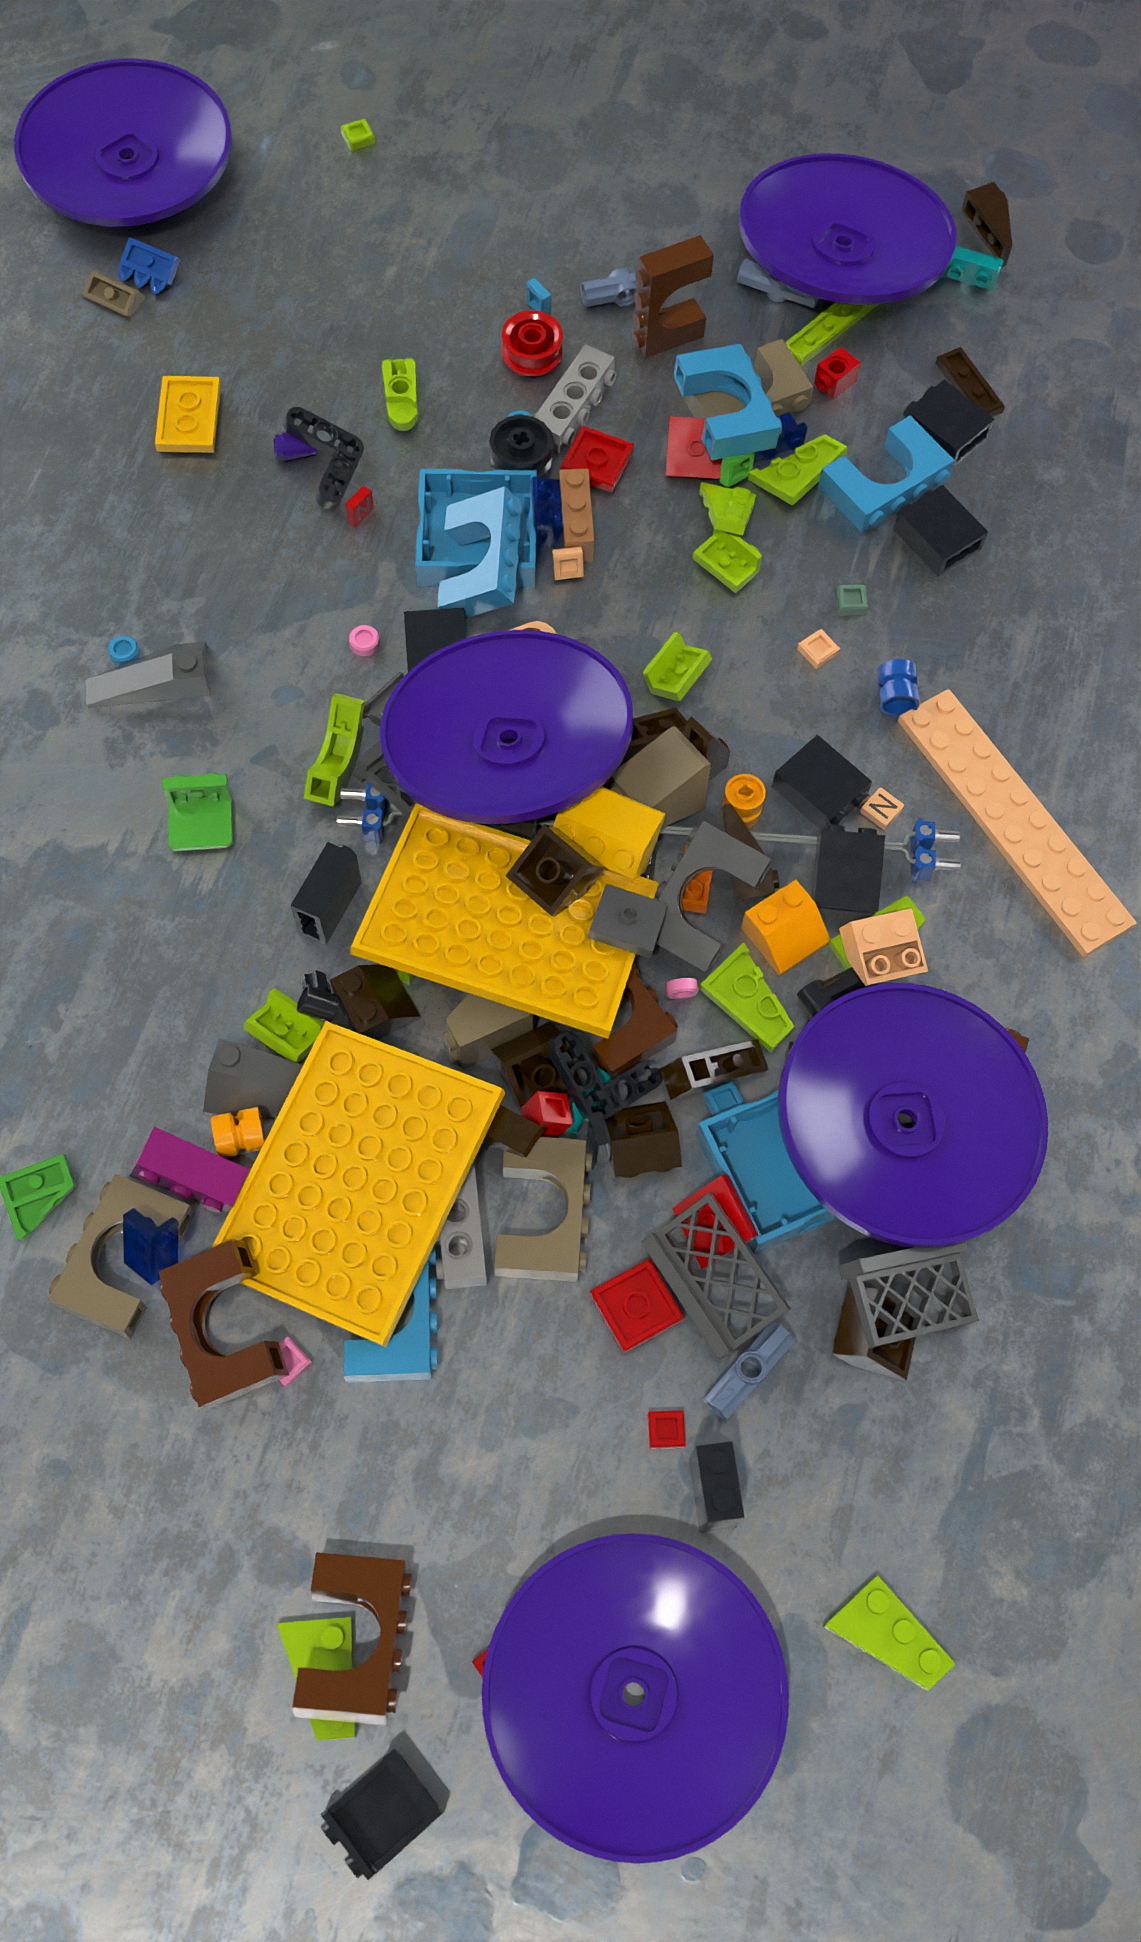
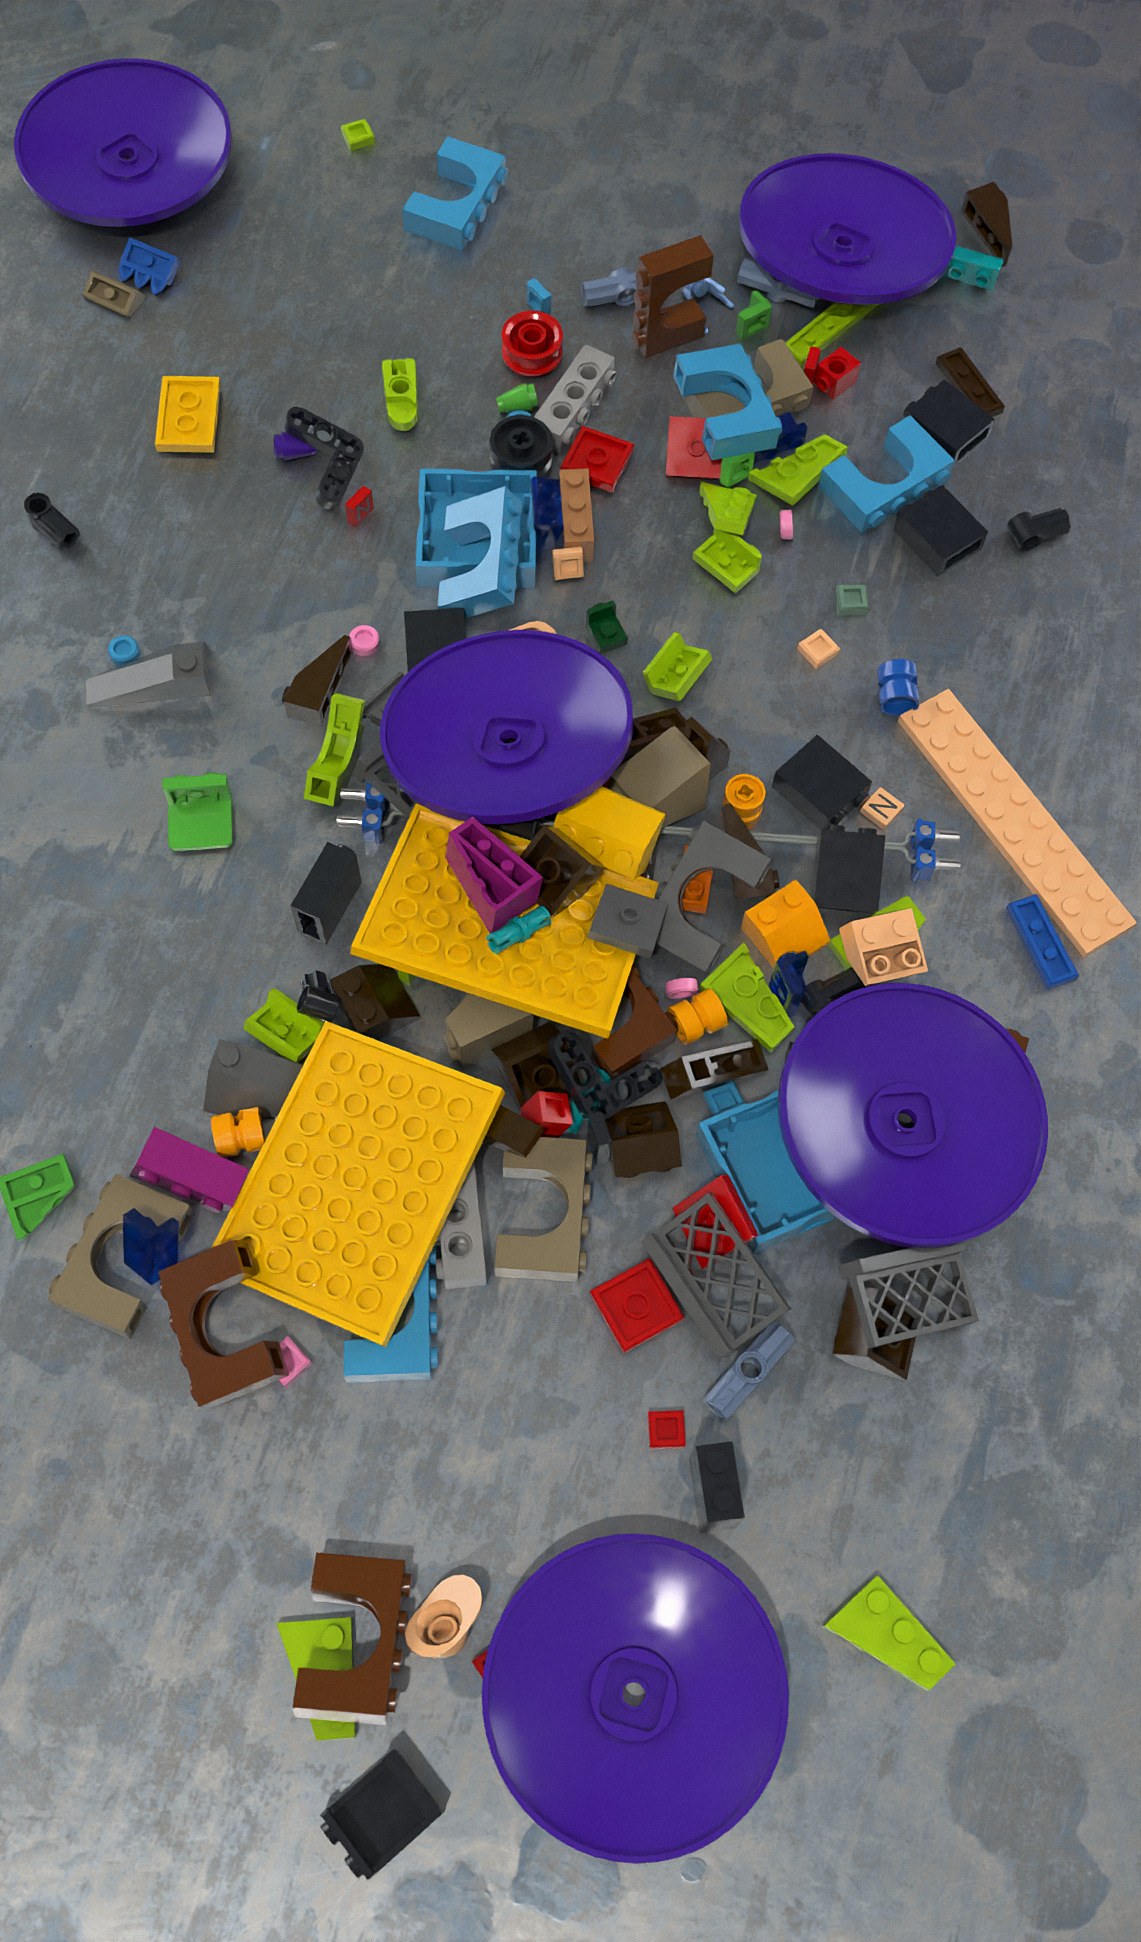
(50, 521): none -> black piece
(313, 687): none -> dark brown slope
(444, 1618): none -> light nougat piece
(457, 220): none -> dark azure arch
(491, 874): none -> magenta wedge
(518, 929): none -> teal pin
(519, 398): none -> bright green cone
(605, 627): none -> dark green bracket
(700, 289): none -> light blue plant
(700, 1015): none -> light orange wheel
(754, 318): none -> bright green bracket
(786, 525): none -> bright pink tile
(788, 980): none -> clear blue bracket
(811, 363): none -> red tile
(1031, 530): none -> black piece
(1042, 942): none -> blue tile

